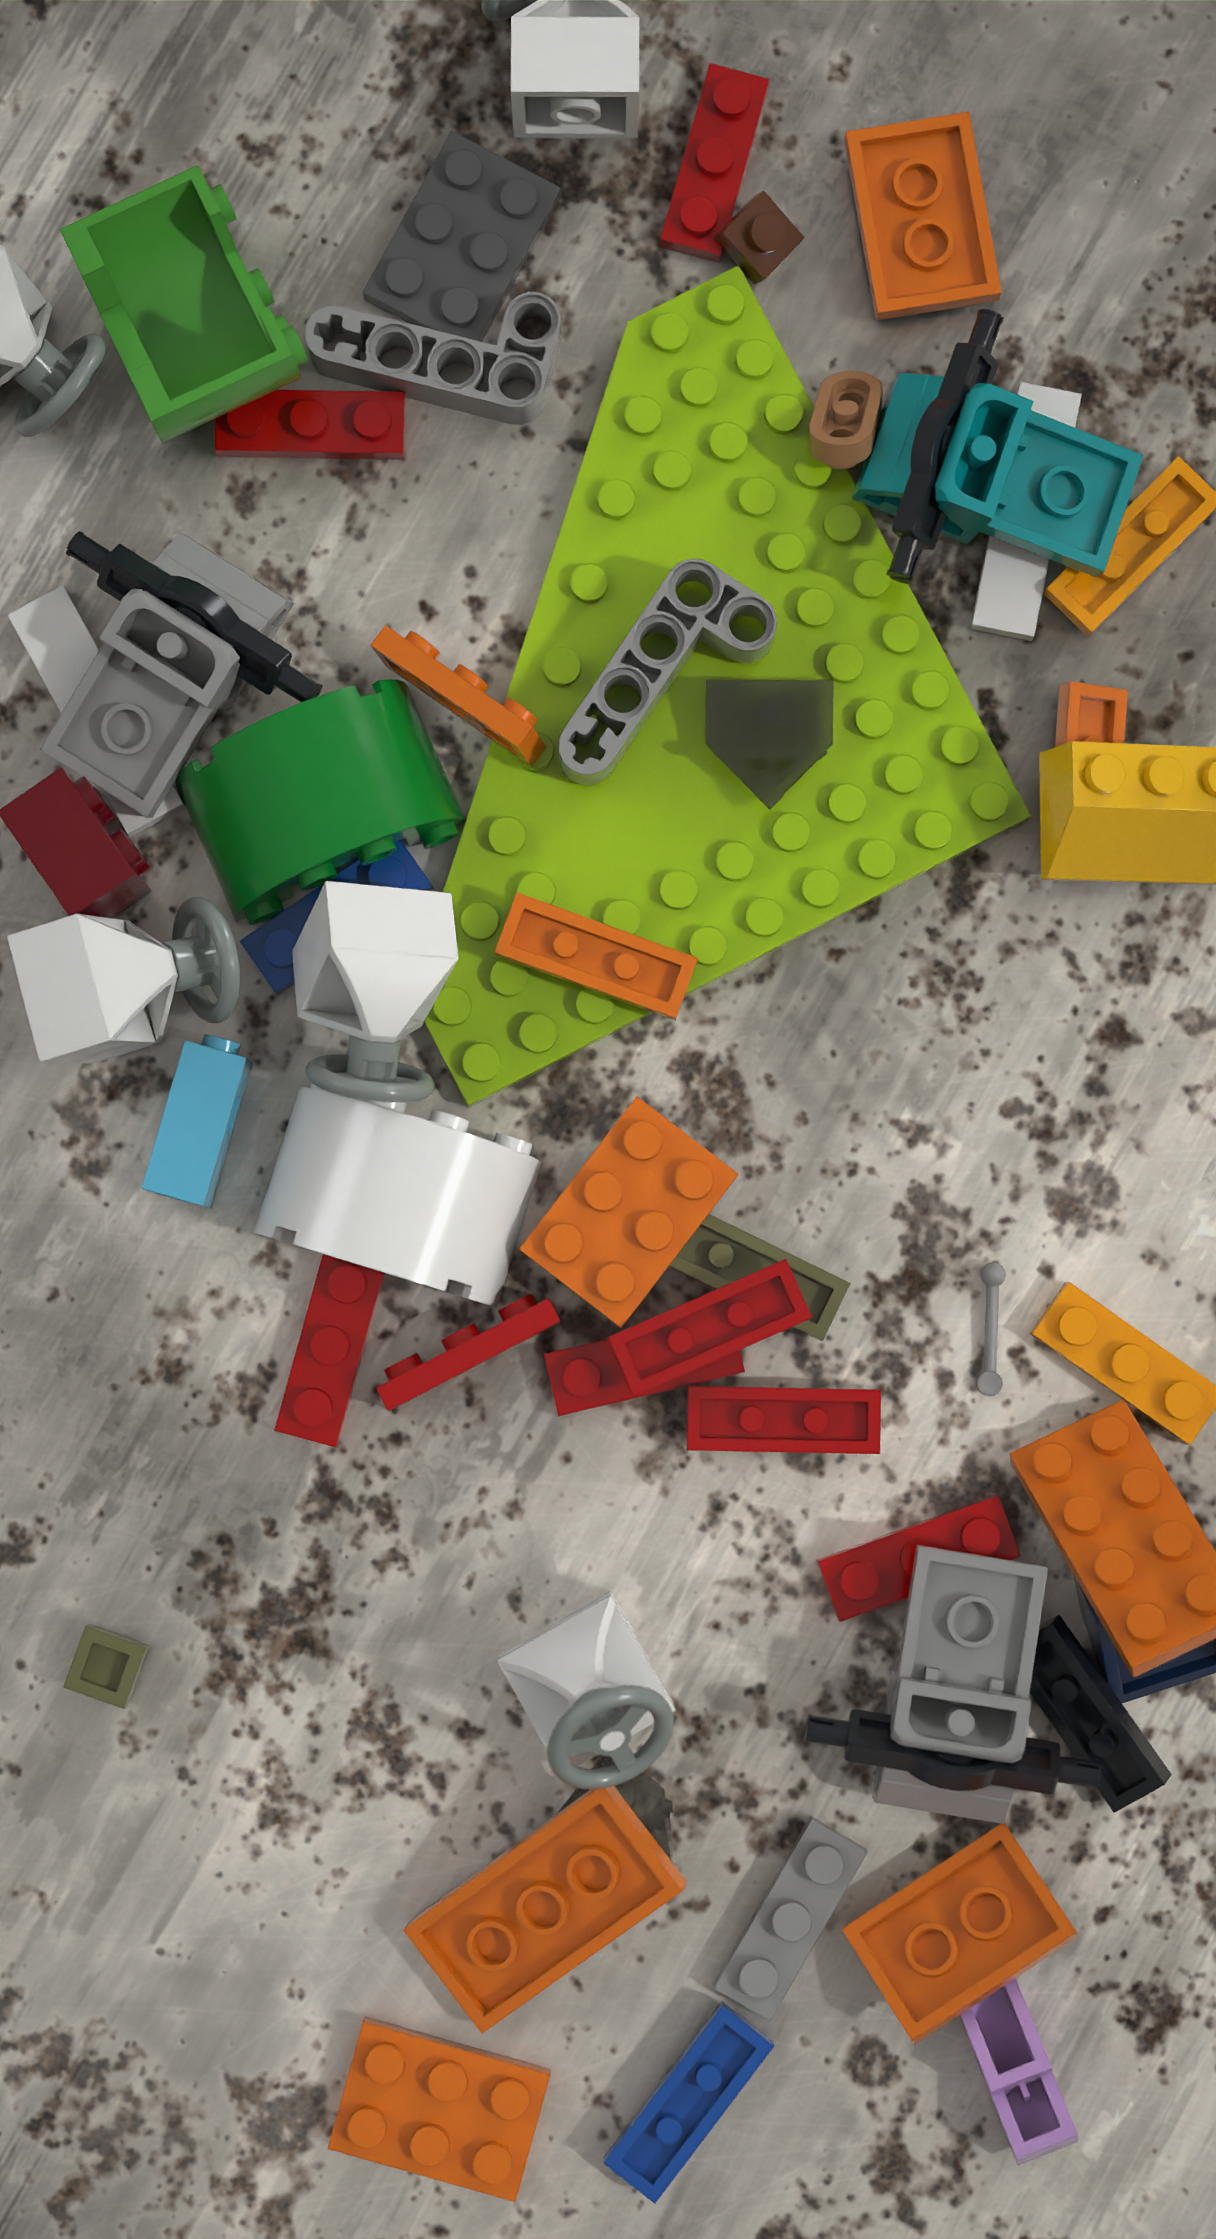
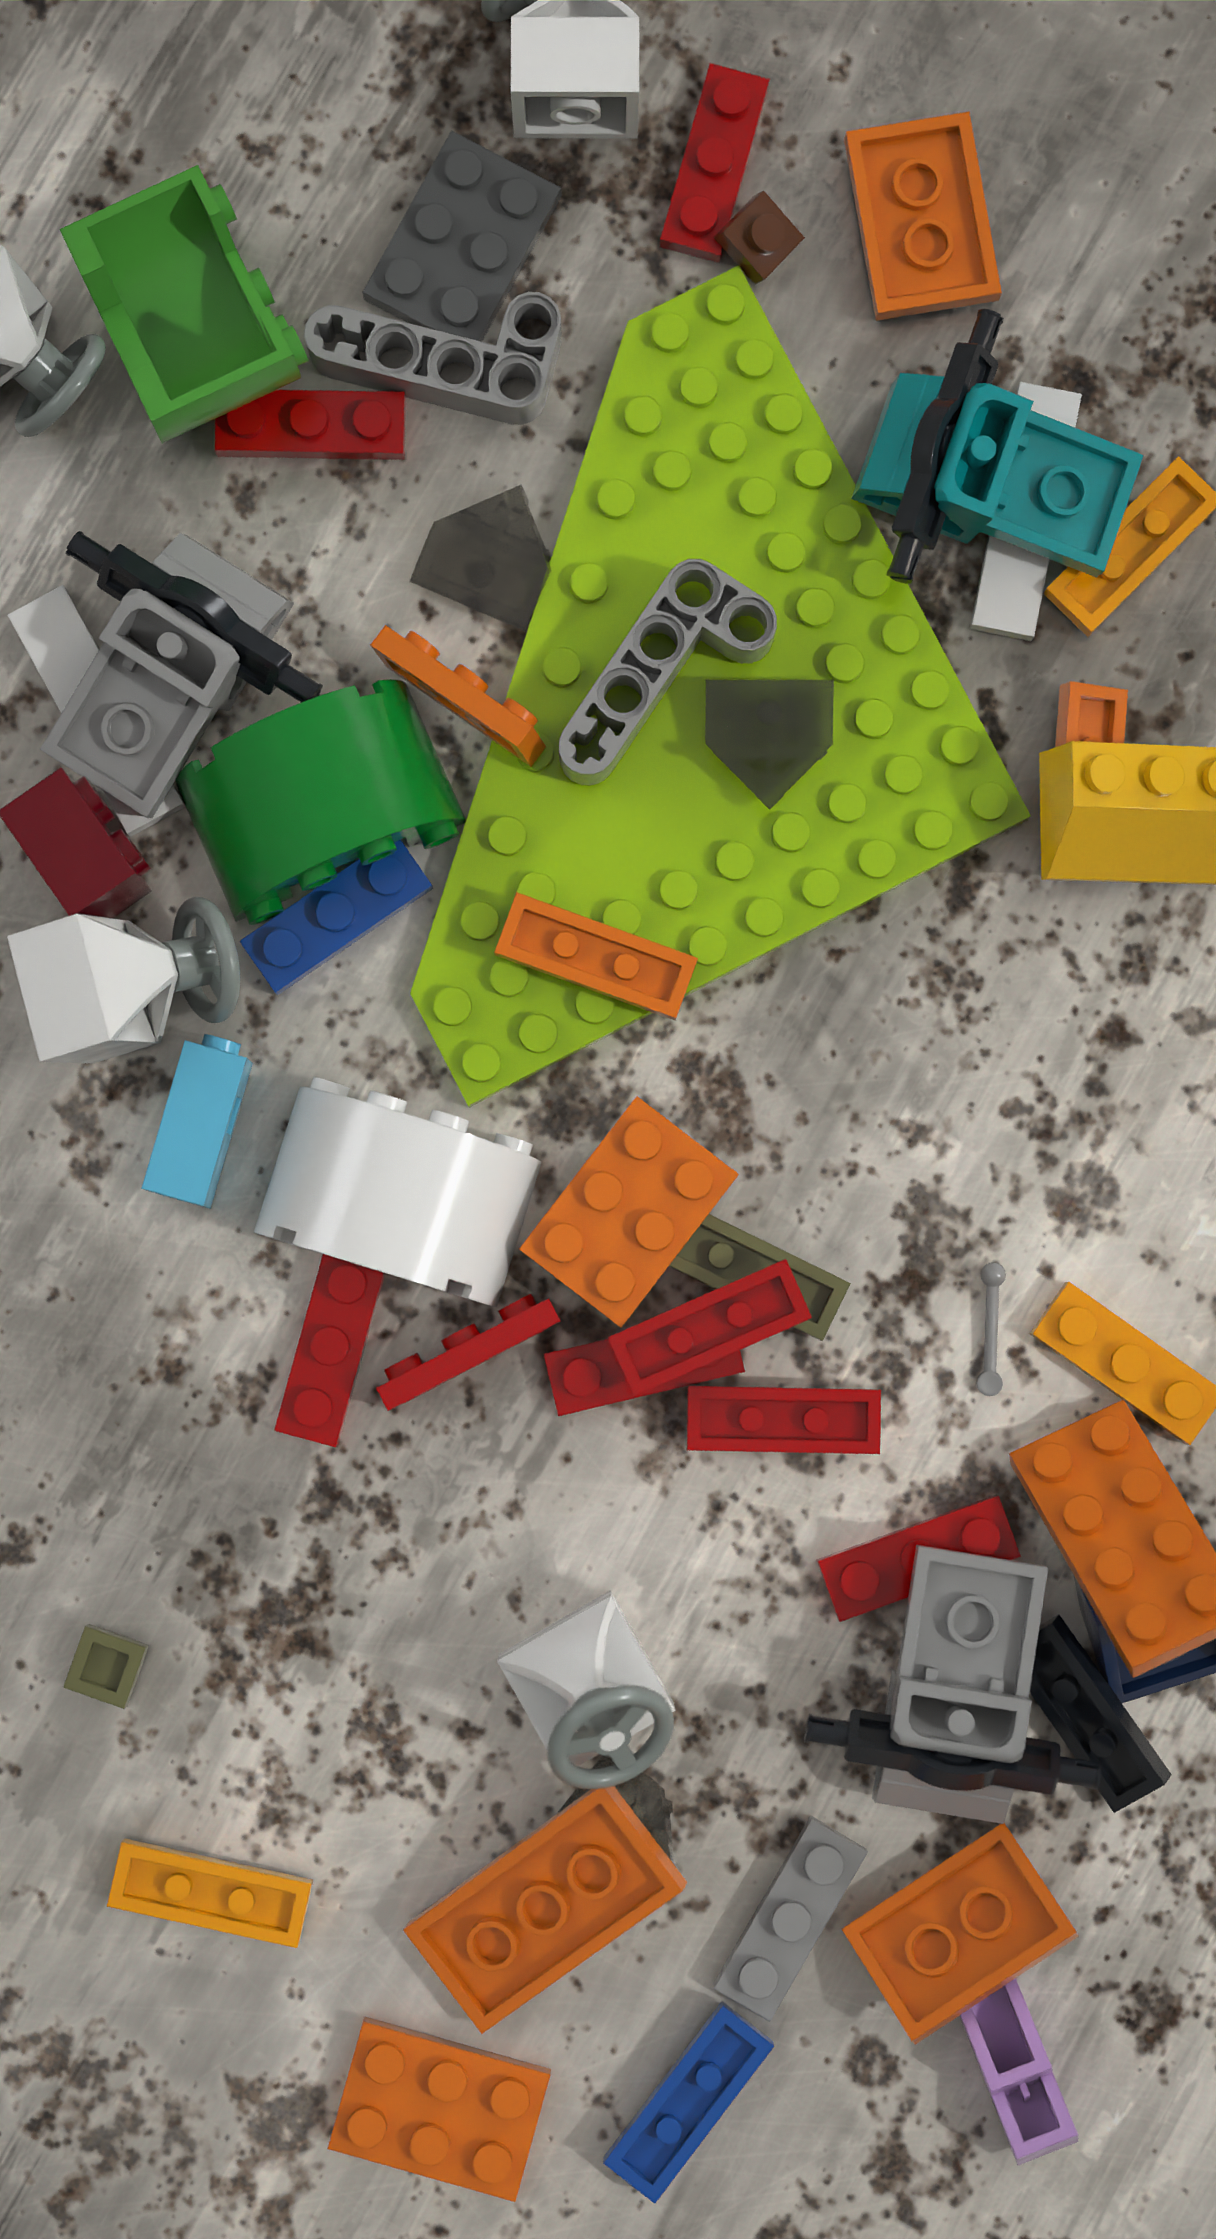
(210, 1893): none -> light orange plate
(373, 971): white piece -> none
(488, 558): none -> clear smoke slope
(845, 419): medium nougat plate -> none

